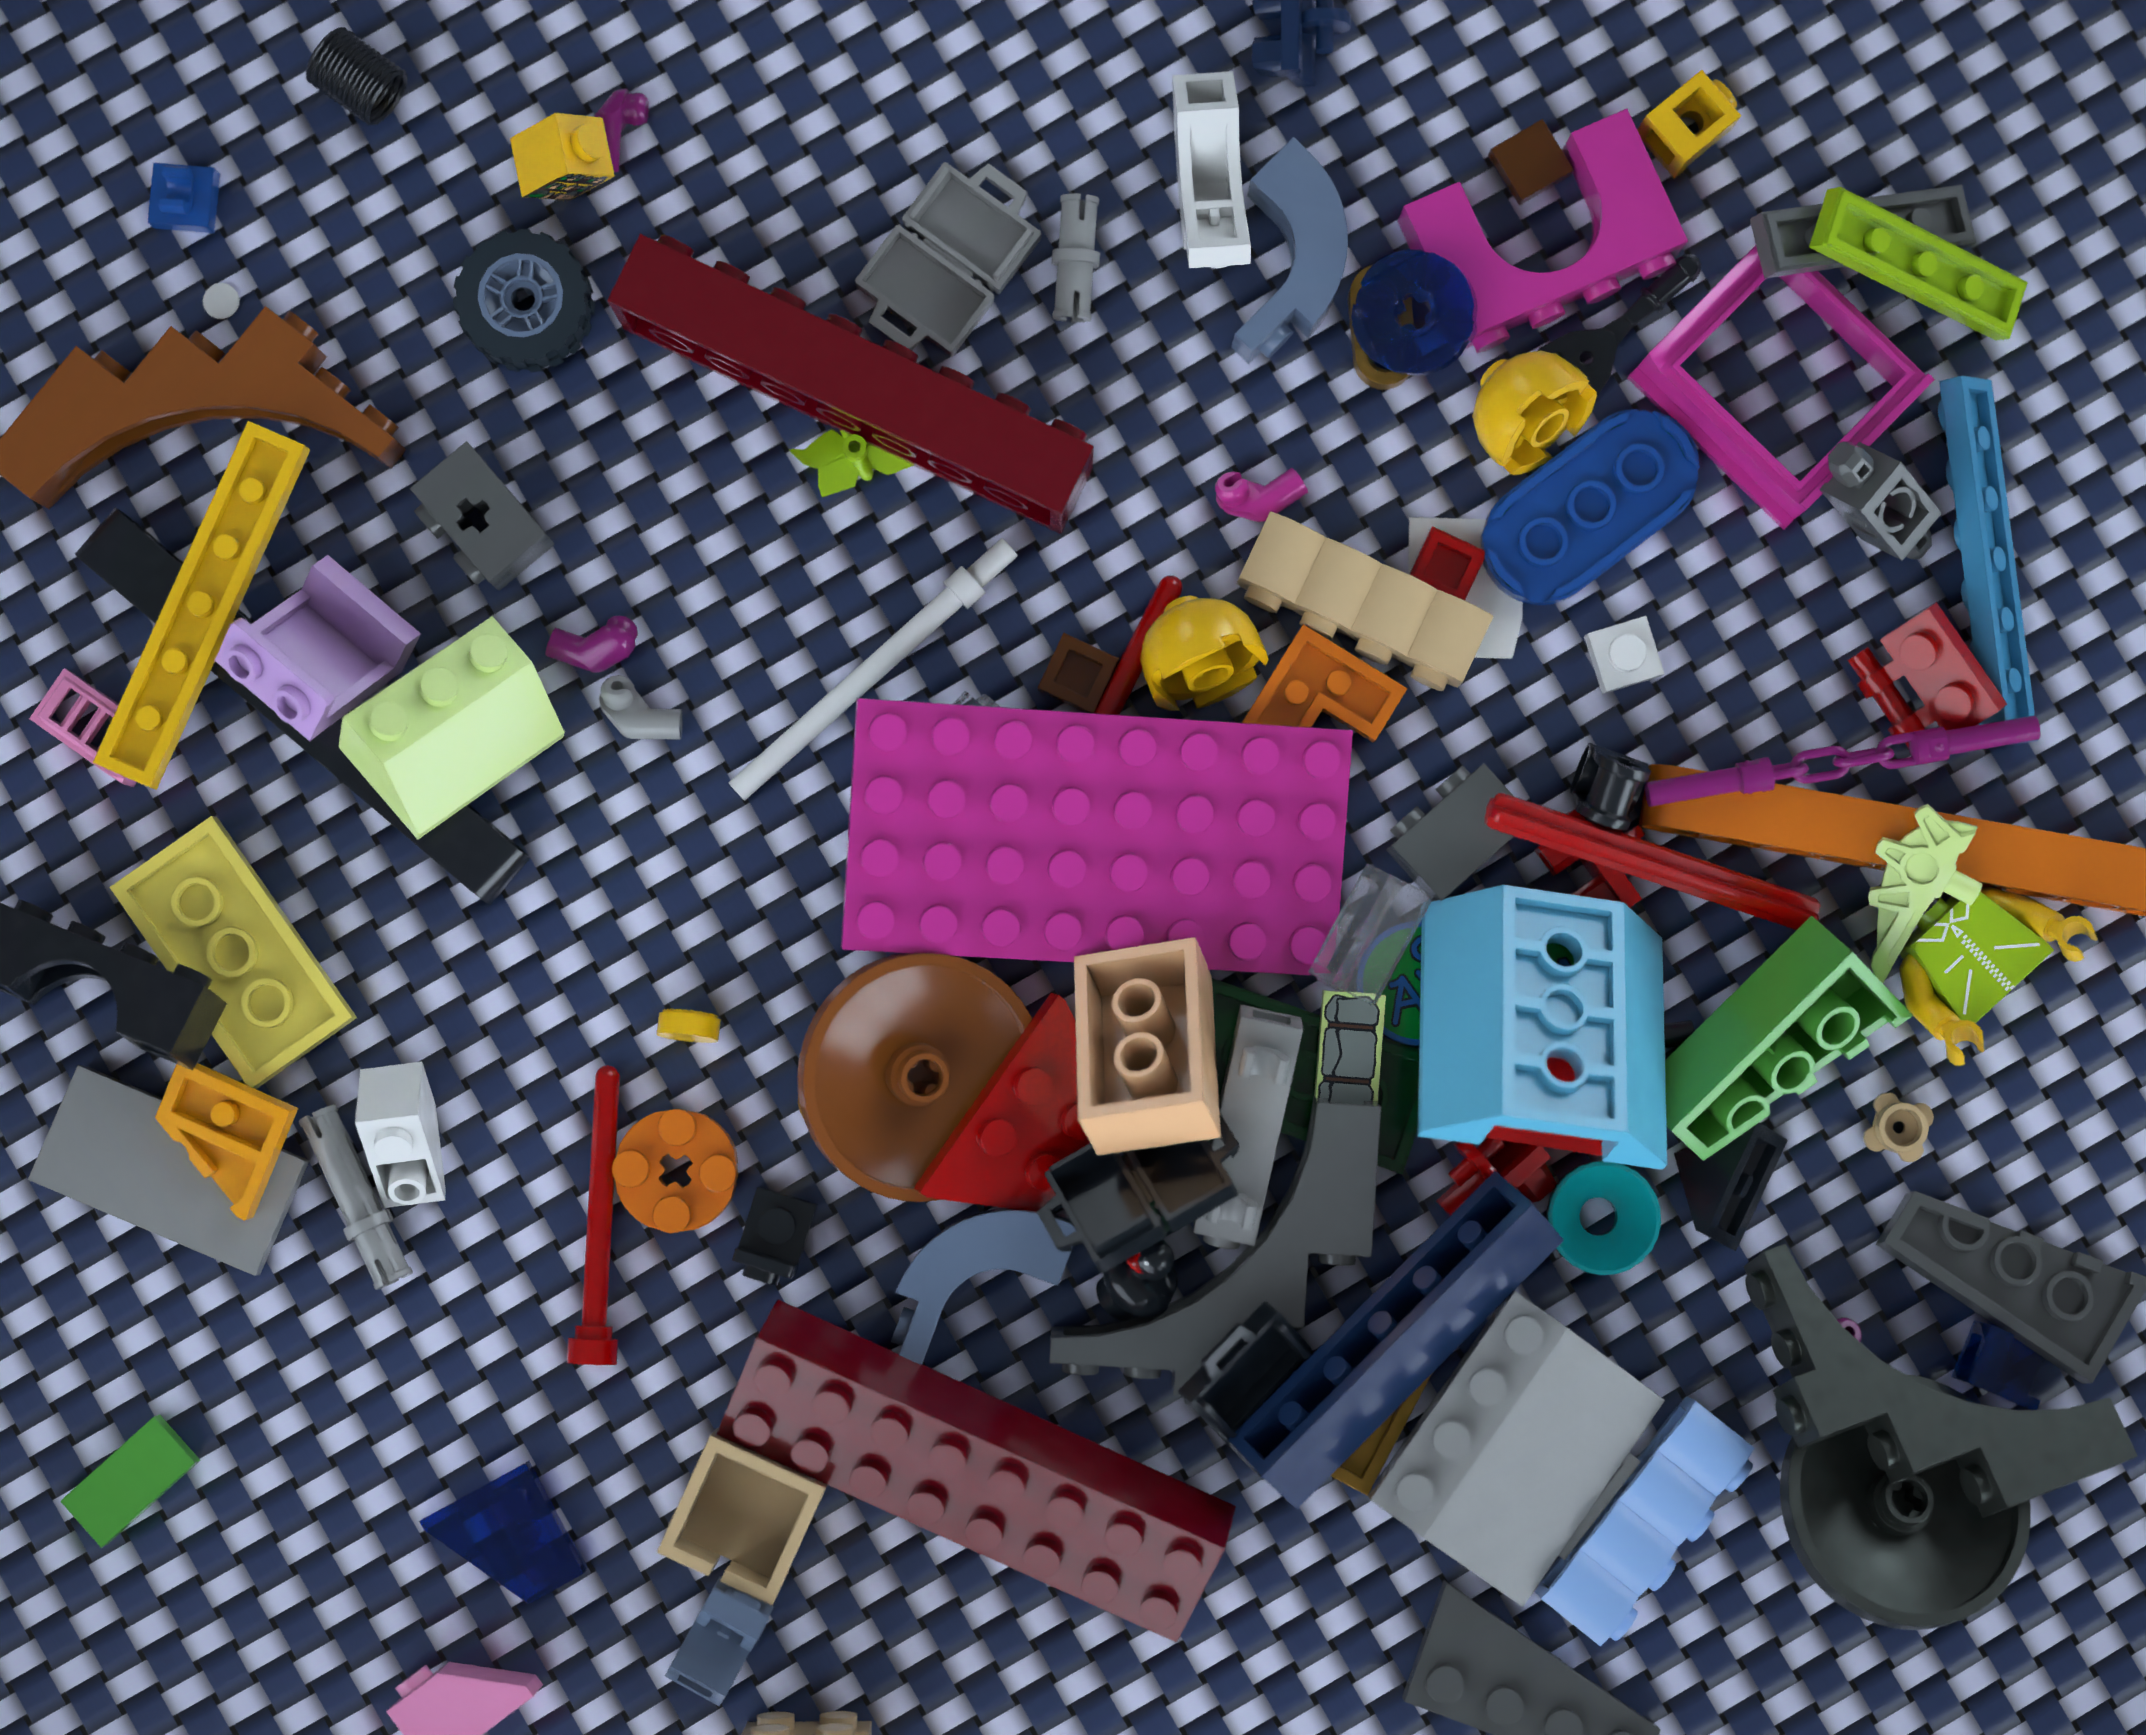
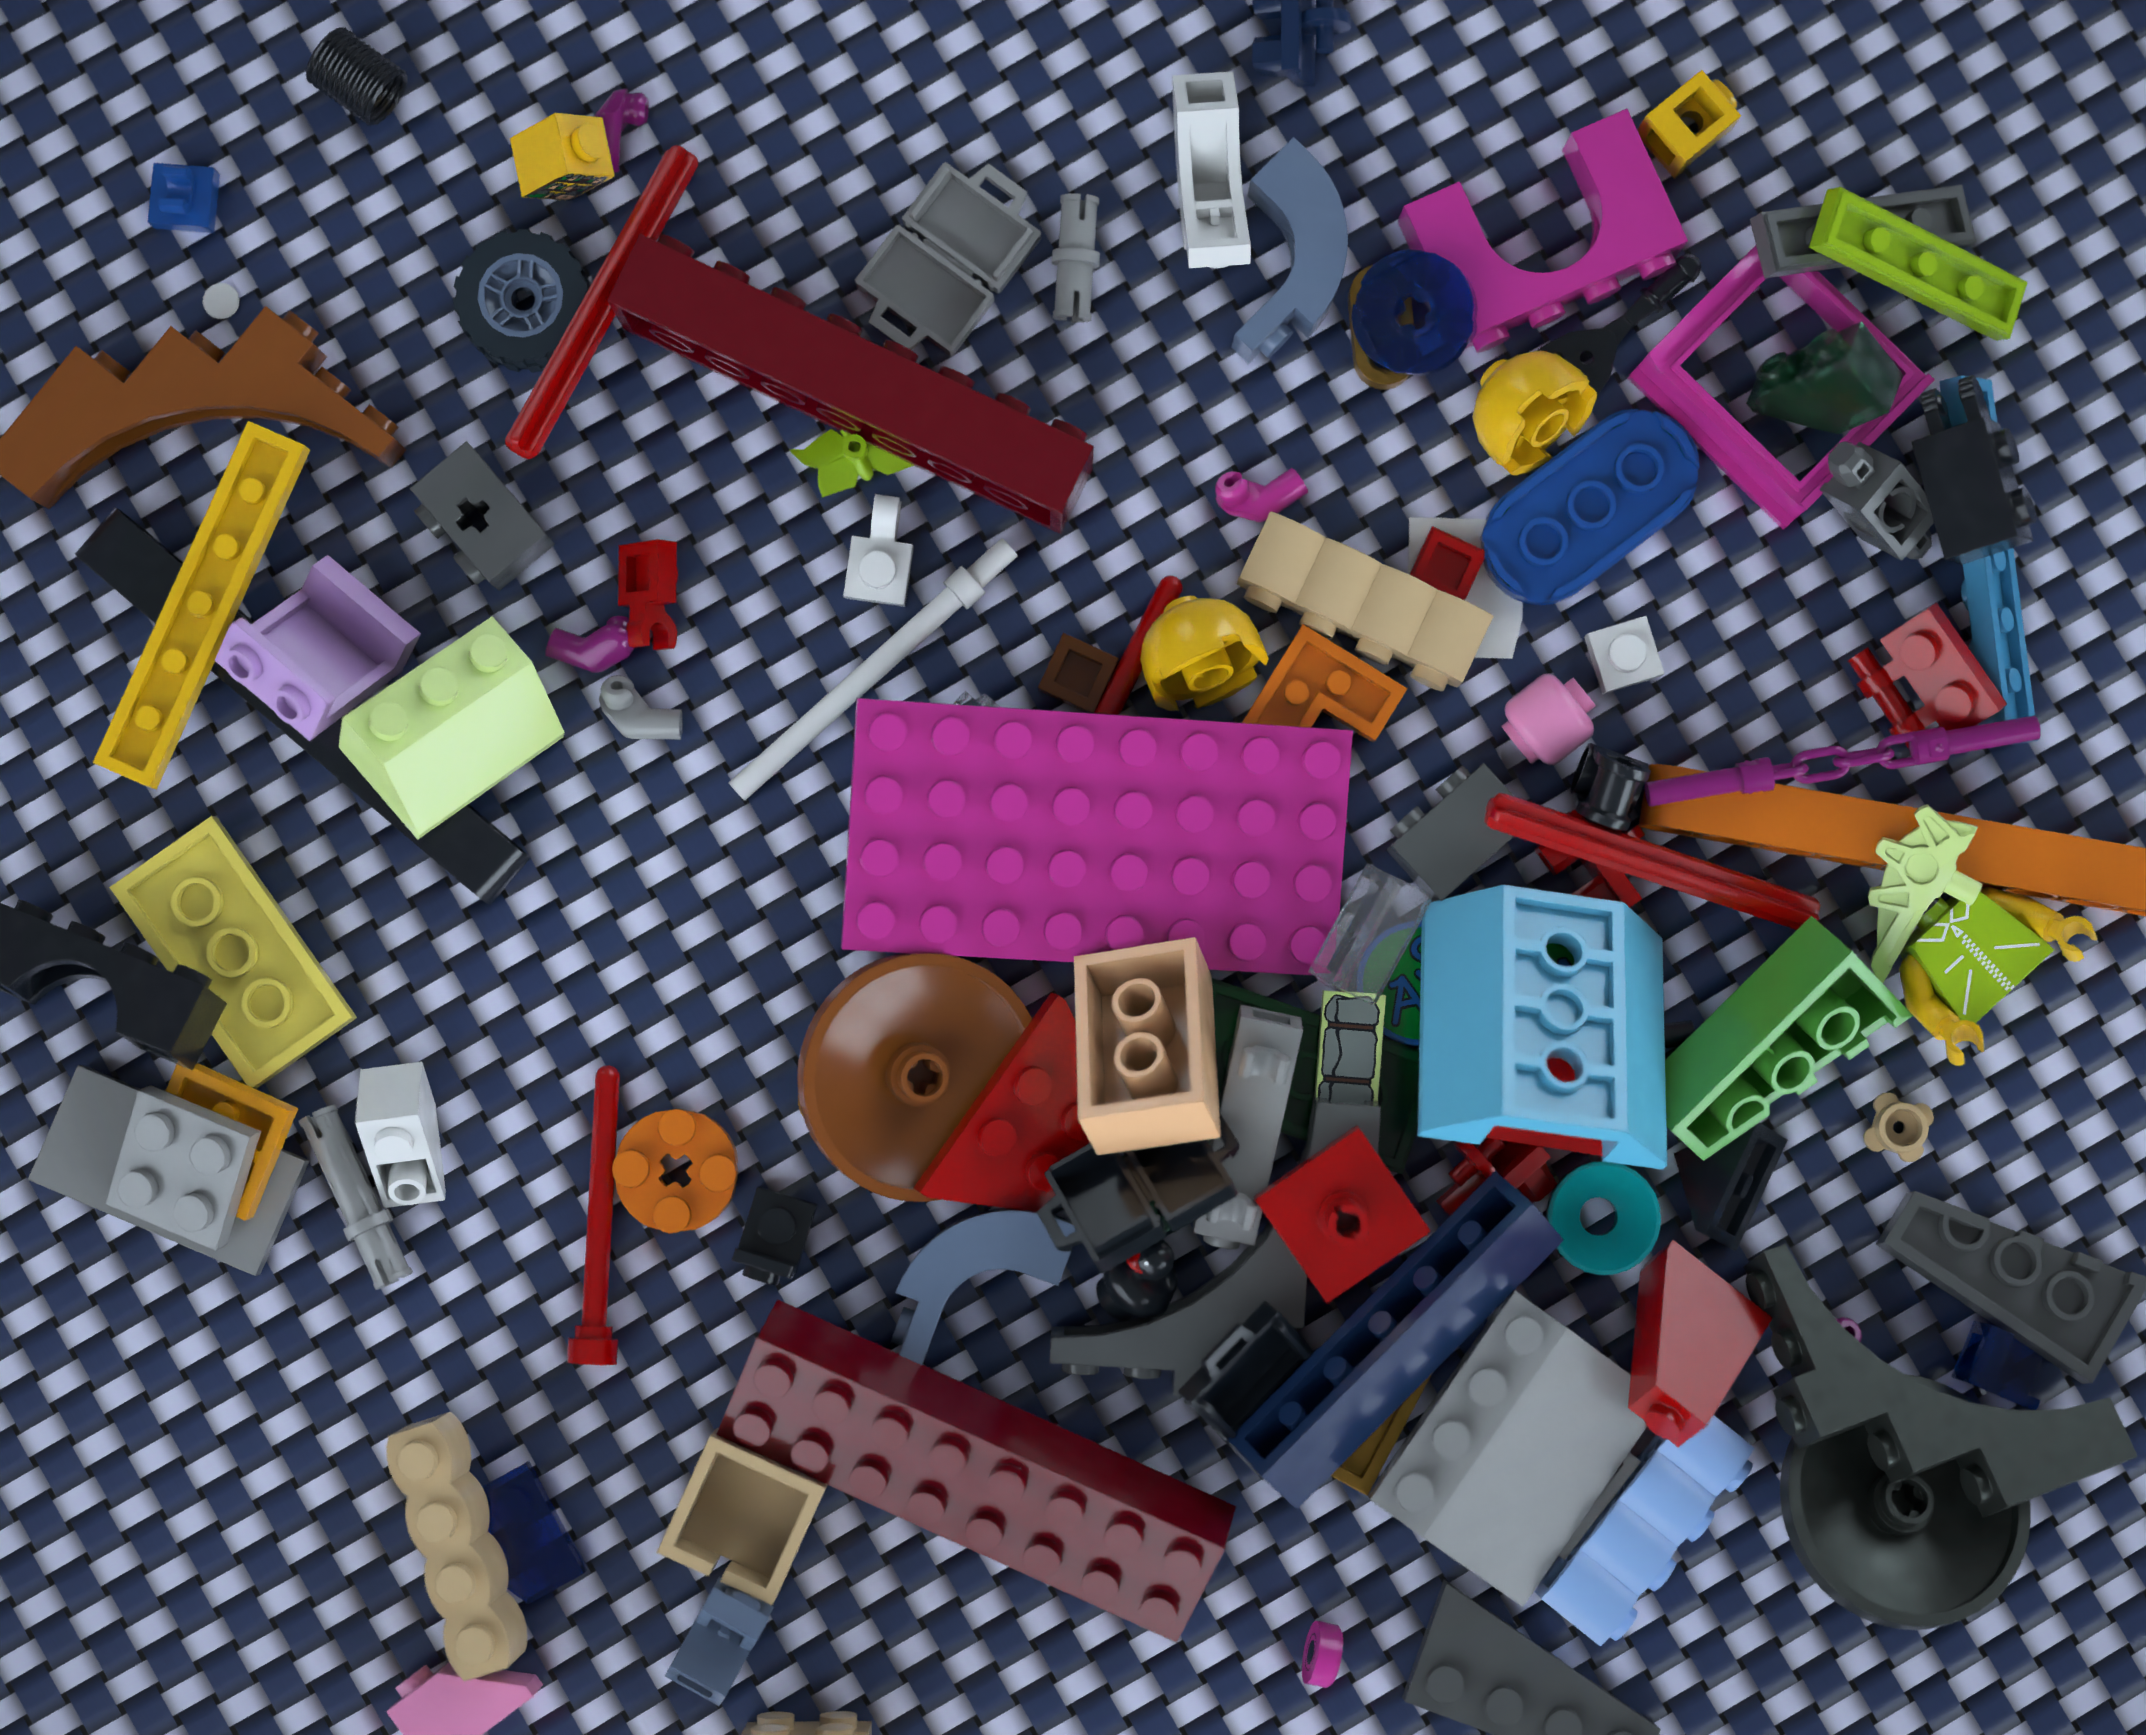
(63, 731): bright pink slope -> none
(130, 1480): bright green tile -> none
(182, 1167): none -> light grey plate
(464, 1561): none -> tan brick
(594, 312): none -> red axle
(645, 585): none -> red plate
(688, 1025): yellow tile -> none
(879, 565): none -> white plate
(1322, 1654): none -> dark pink tile
(1341, 1214): none -> red tile
(1530, 162): reddish brown tile -> none
(1549, 719): none -> bright pink head
(1687, 1343): none -> slope
(1829, 383): none -> clear green slope
(1972, 479): none -> black hinge

